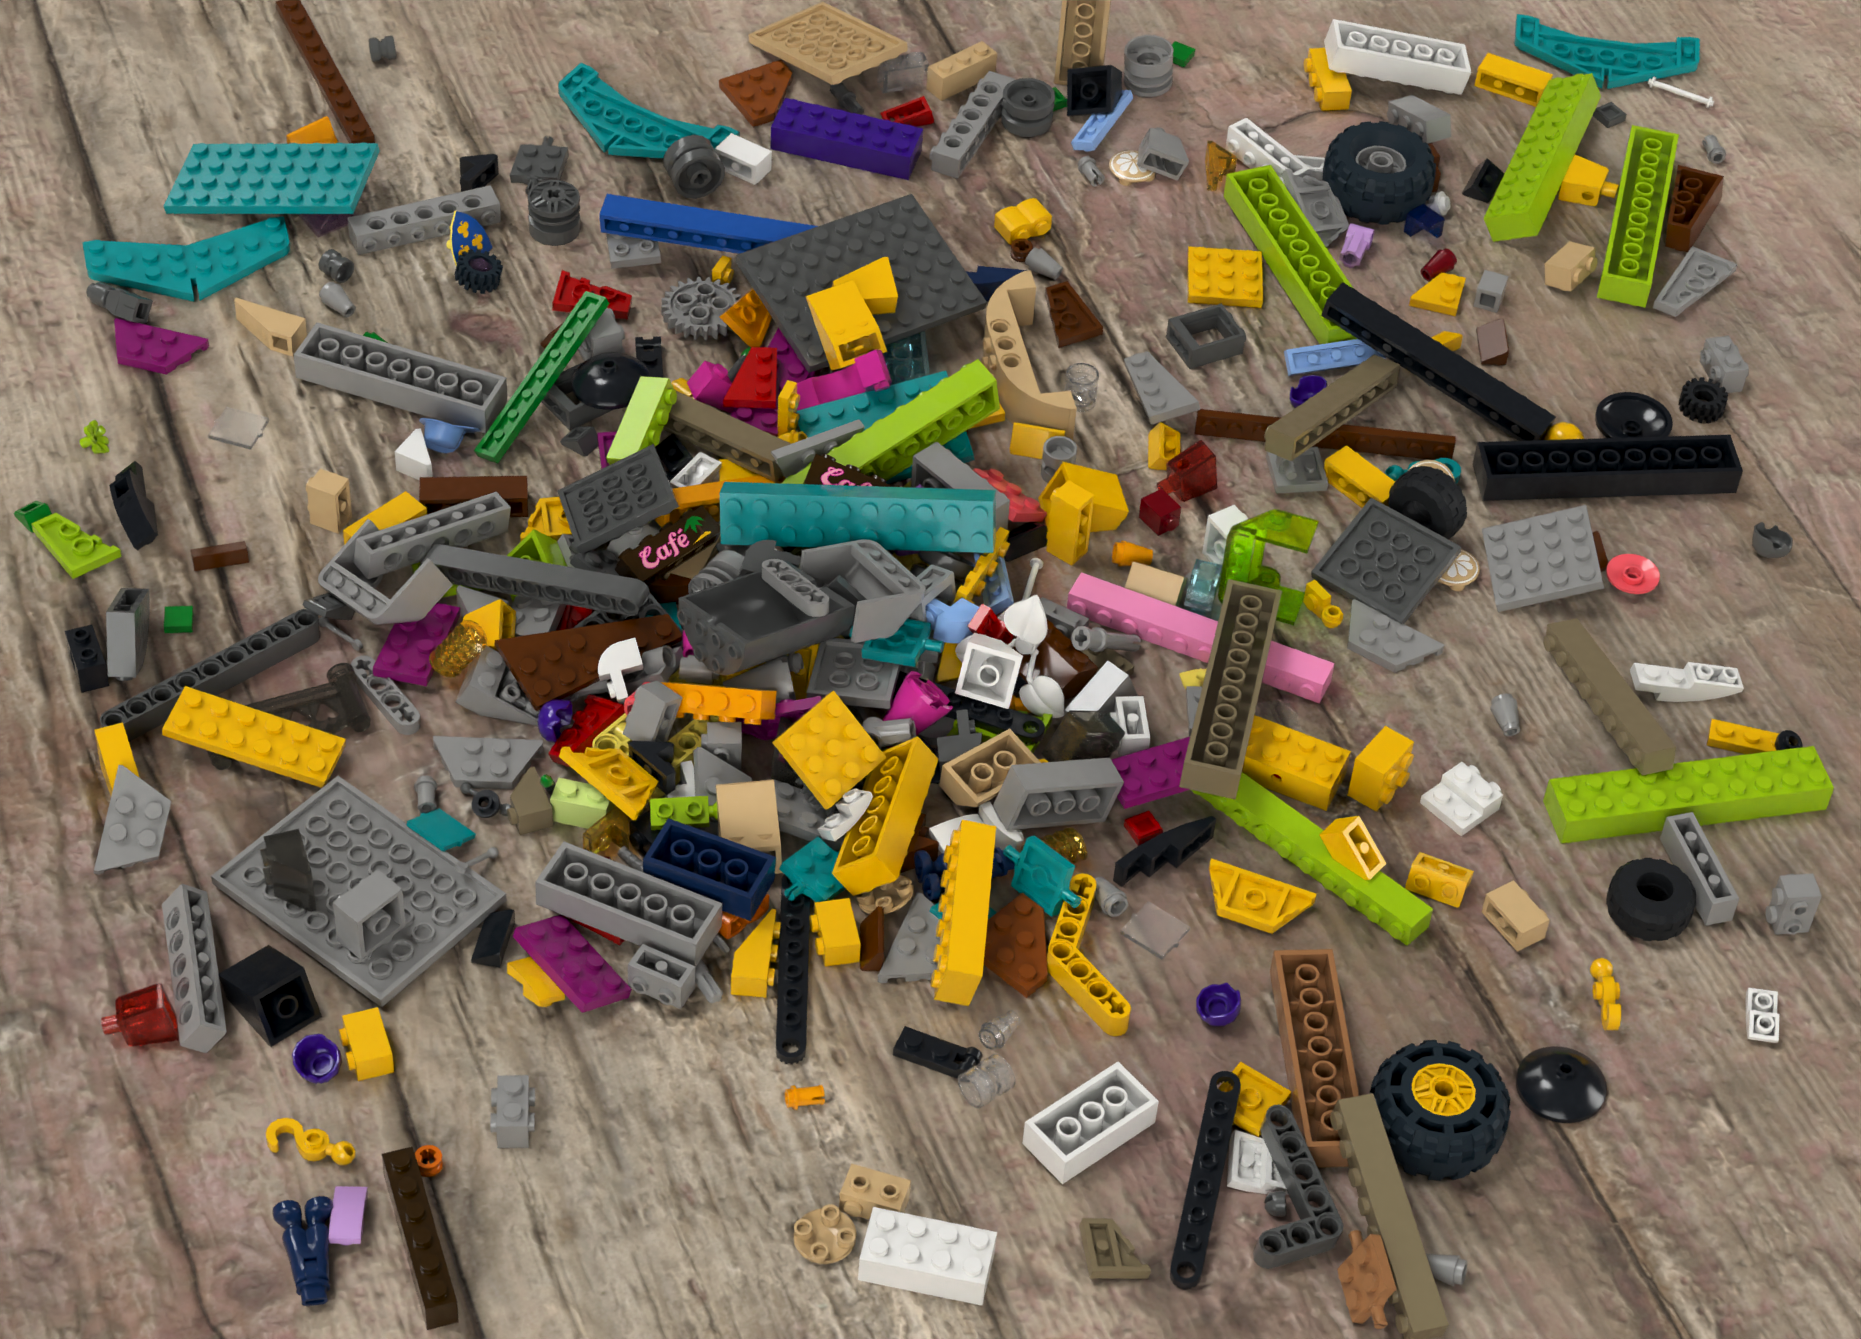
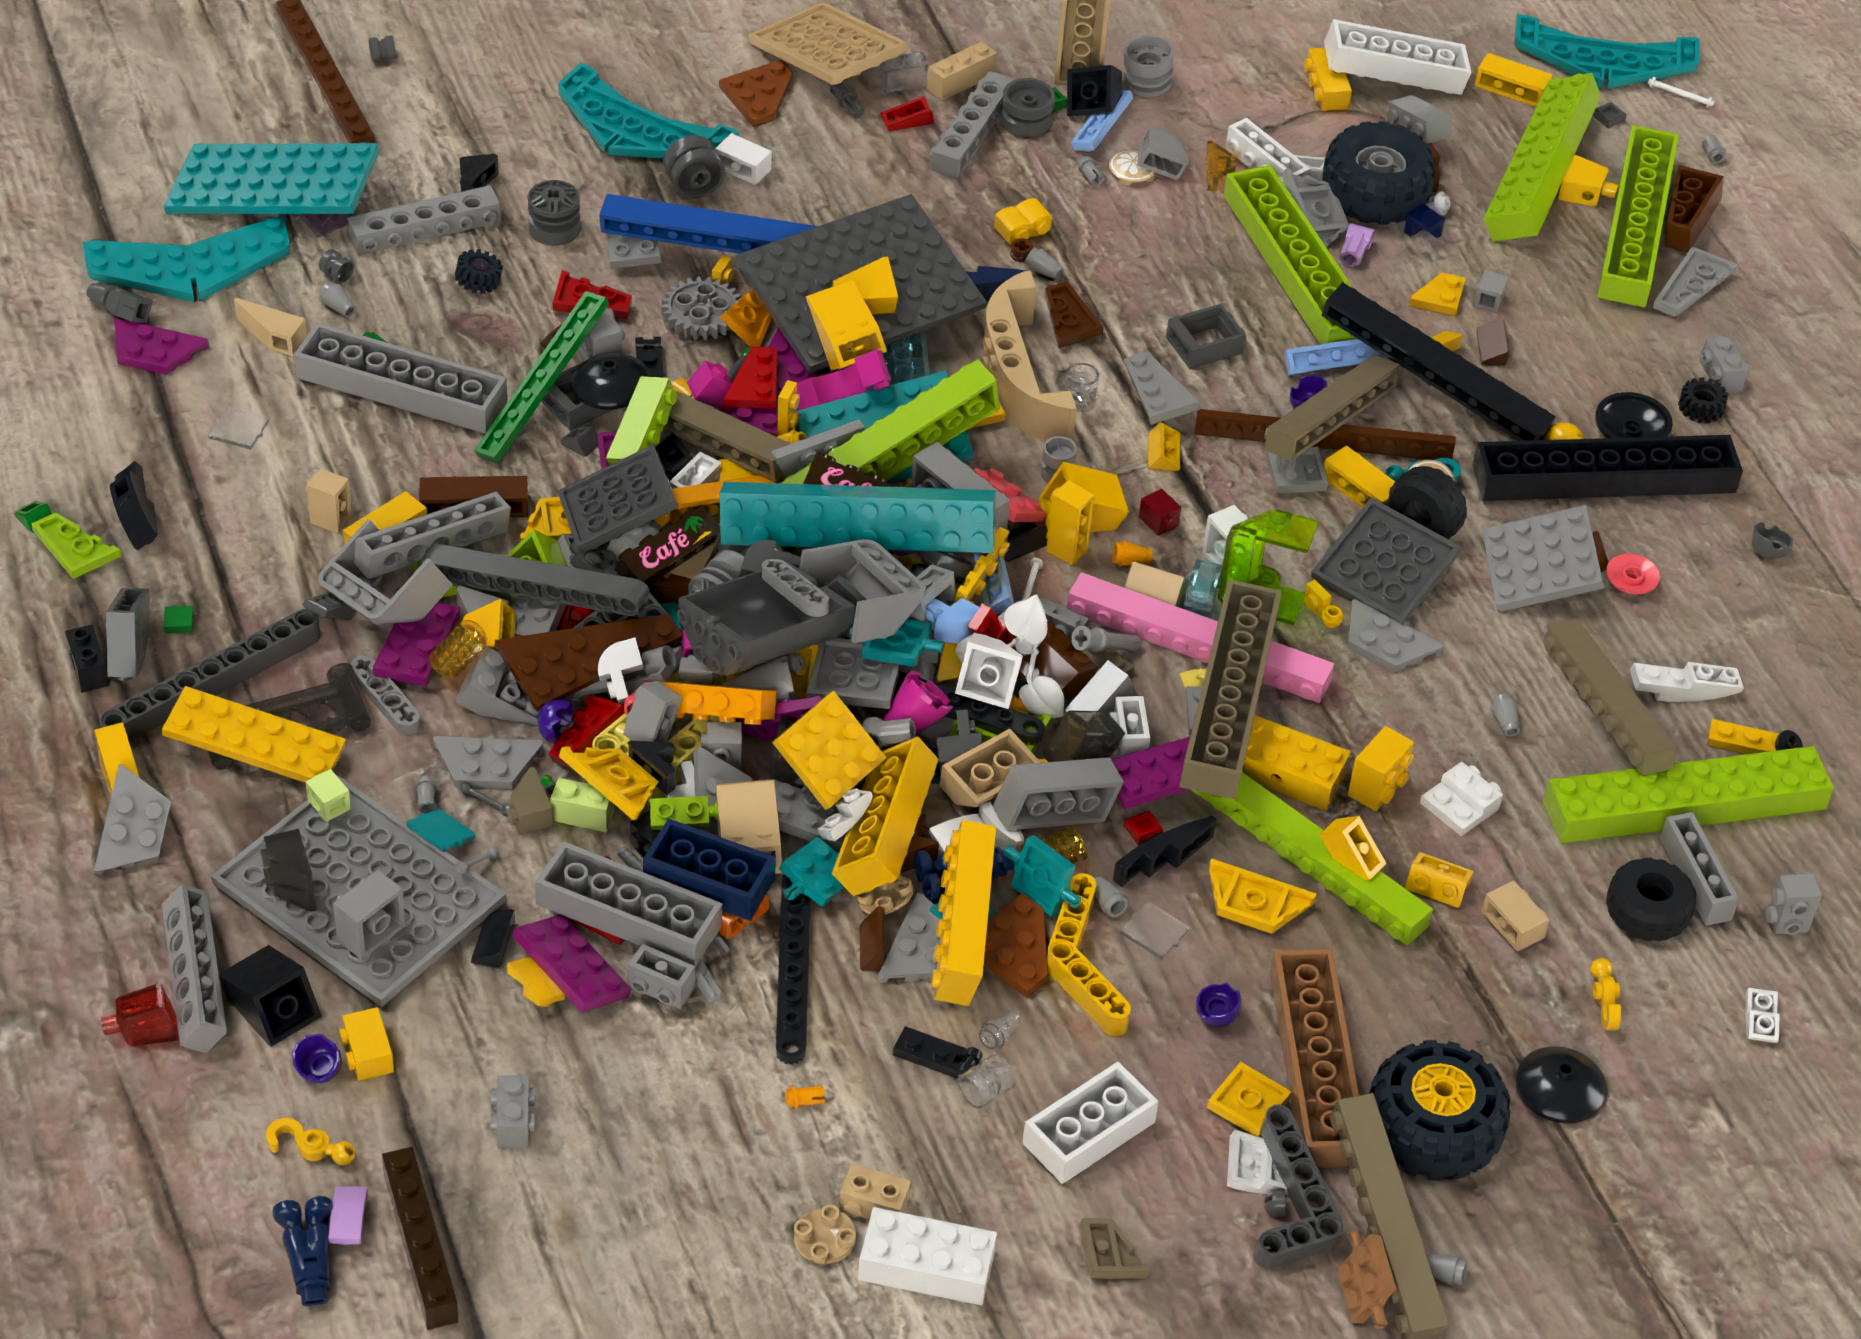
(95, 438): lime plant -> none
(219, 556): reddish brown slope -> none
(315, 132): light orange slope -> none
(328, 795): none -> yellowish green brick
(356, 644): light grey hinge -> none
(413, 457): white slope -> none
(428, 1152): orange bush -> none
(444, 436): medium blue piece -> none
(466, 235): blue shield -> none
(491, 809): black plate -> none
(539, 163): dark grey plate -> none
(610, 828): clear yellow slope -> none
(753, 959): yellow slope -> none
(836, 932): yellow brick -> none
(846, 138): dark purple brick -> none
(1030, 439): yellow slope -> none
(1182, 54): green tile -> none
(1191, 473): clear red torso -> none
(1205, 1180): black plate -> none
(1224, 277): yellow plate -> none
(1441, 262): dark red cone -> none
(1461, 572): tan dish -> none
(1483, 181): black slope -> none
(1570, 266): tan brick -> none

